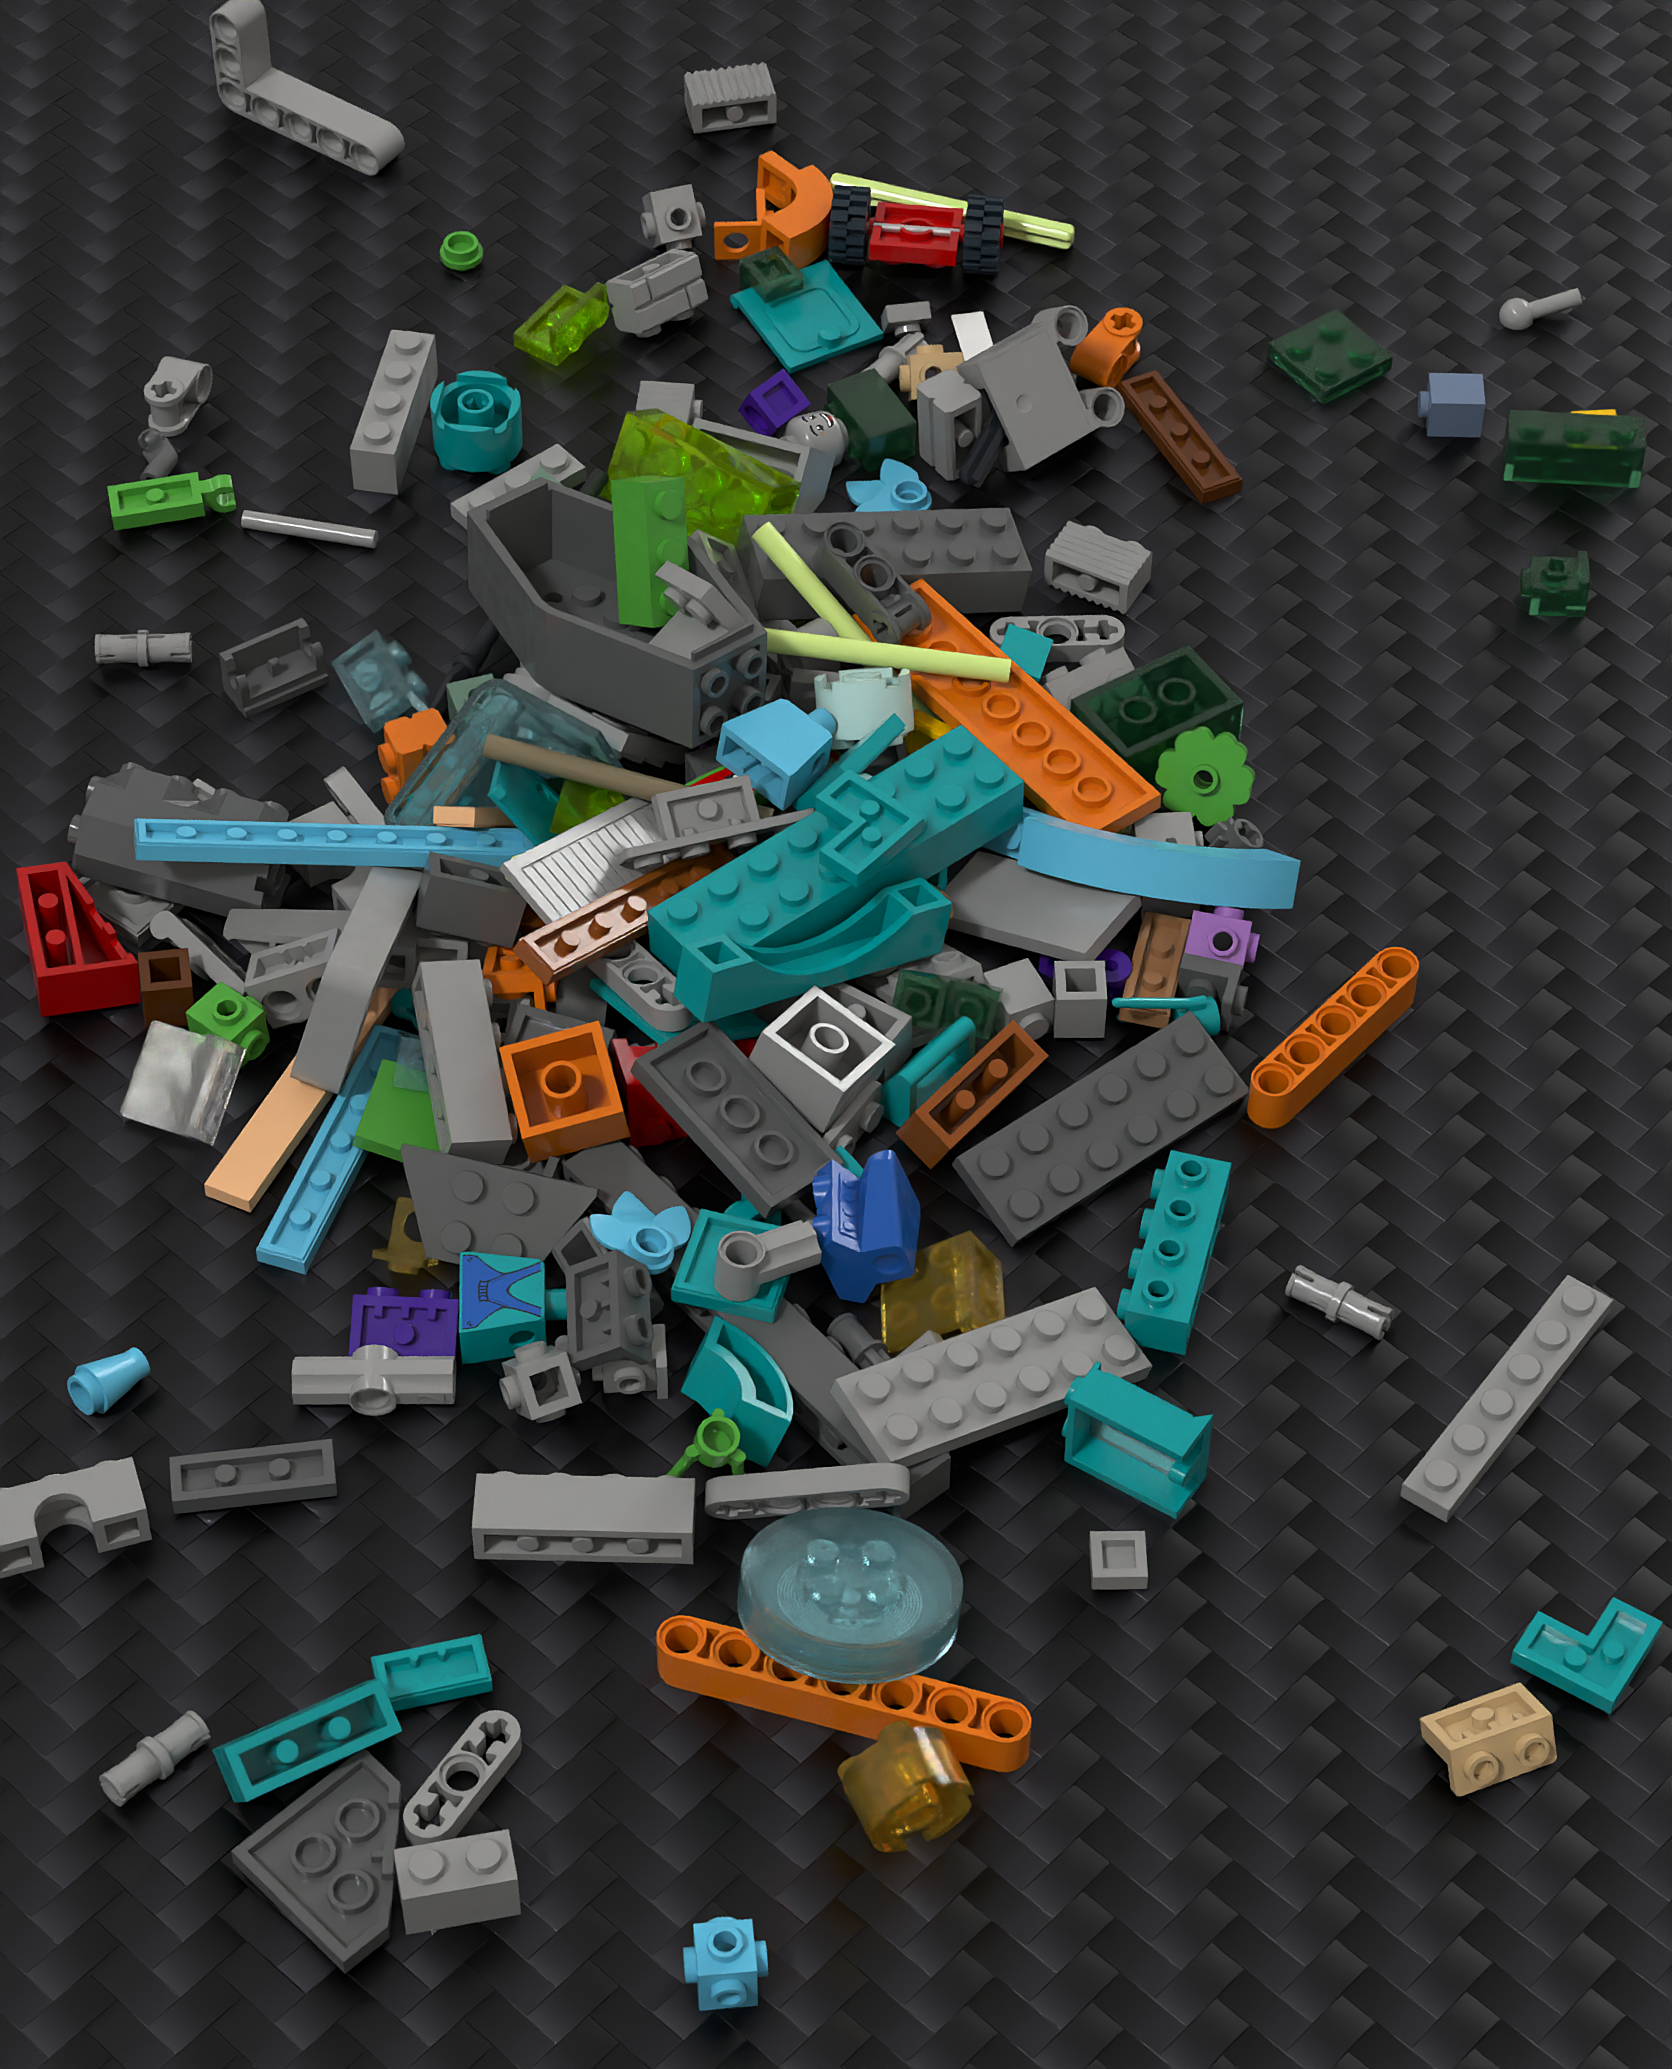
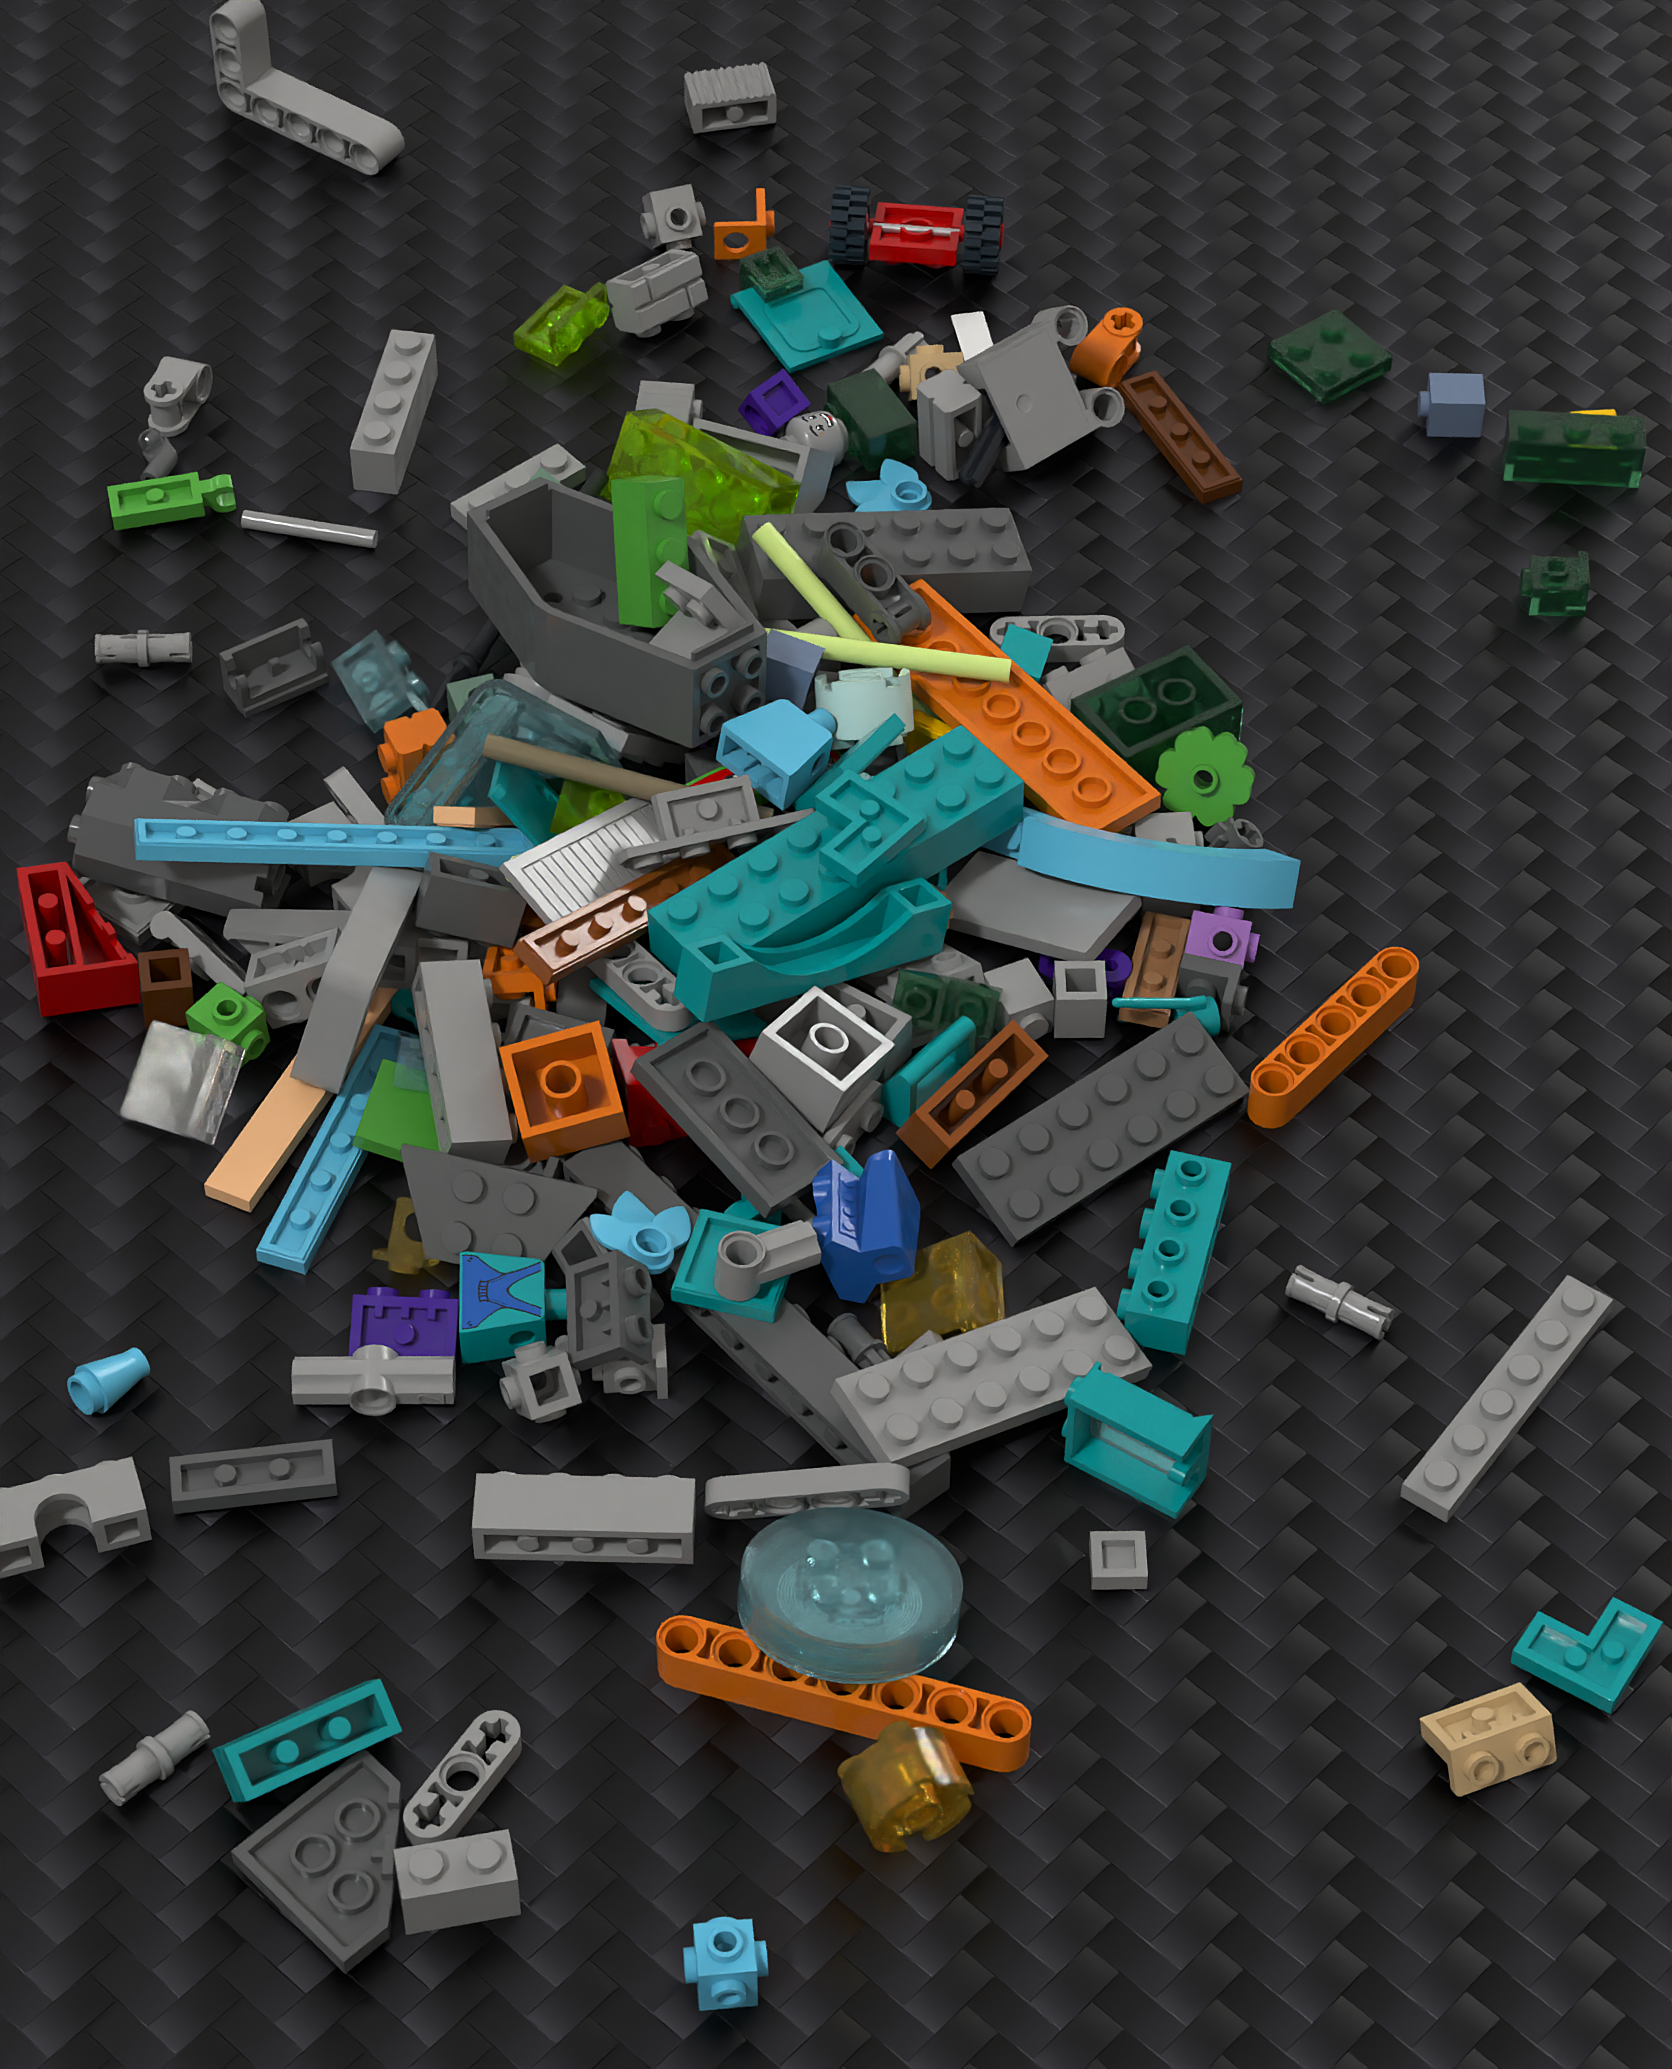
(434, 1672): teal plate -> none
(461, 251): bright green plate -> none
(476, 423): teal brick -> none
(713, 1446): bright green plant -> none
(746, 1384): teal brick -> none
(791, 668): none -> sand blue brick
(805, 207): orange arch -> none
(905, 318): light grey plate -> none
(1015, 224): yellowish green axle -> none
(1097, 566): light grey brick -> none
(1519, 313): light grey bar -> none

